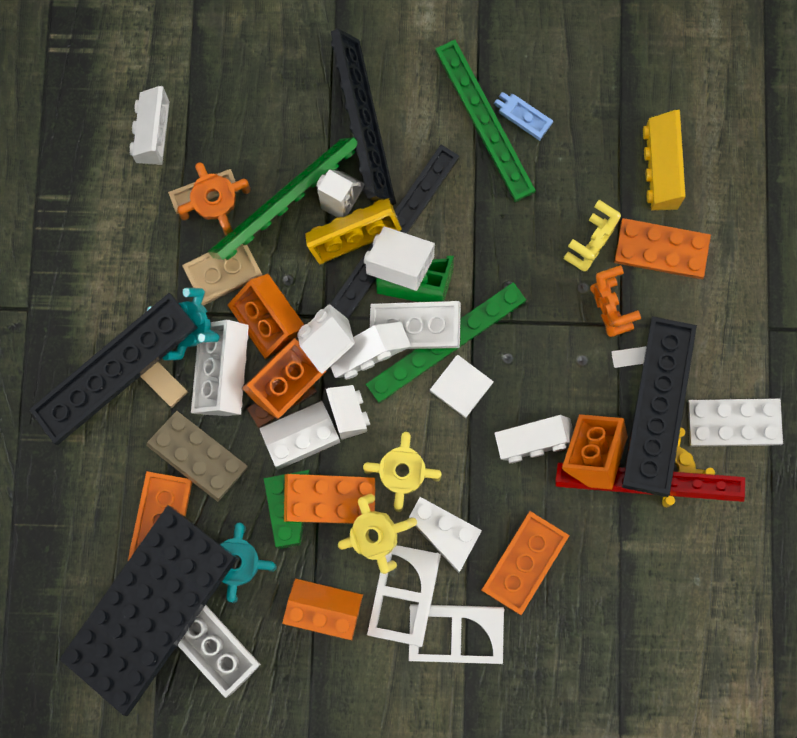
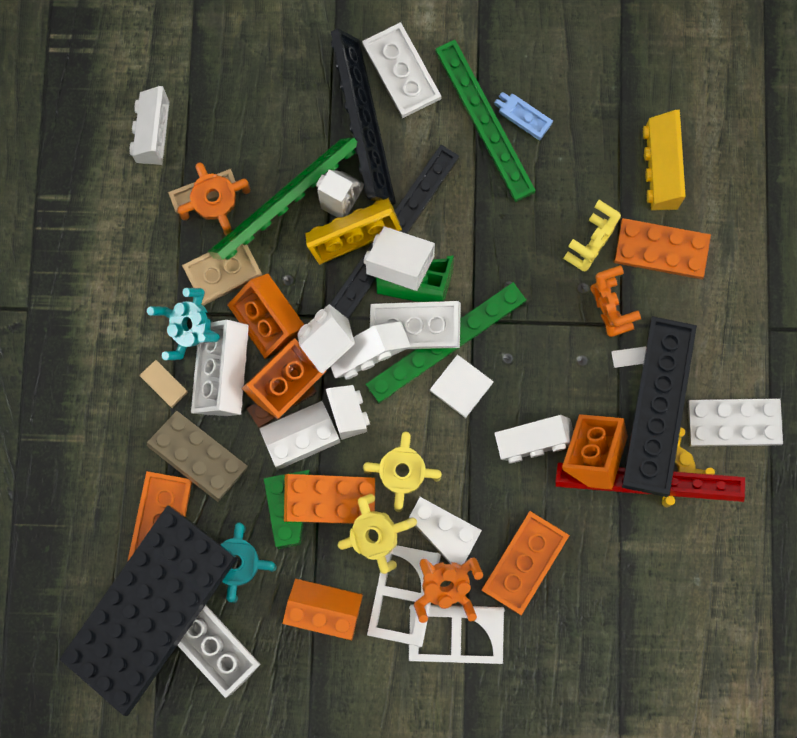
(113, 368): black plate -> none
(401, 70): none -> white plate
(451, 594): none -> orange plate

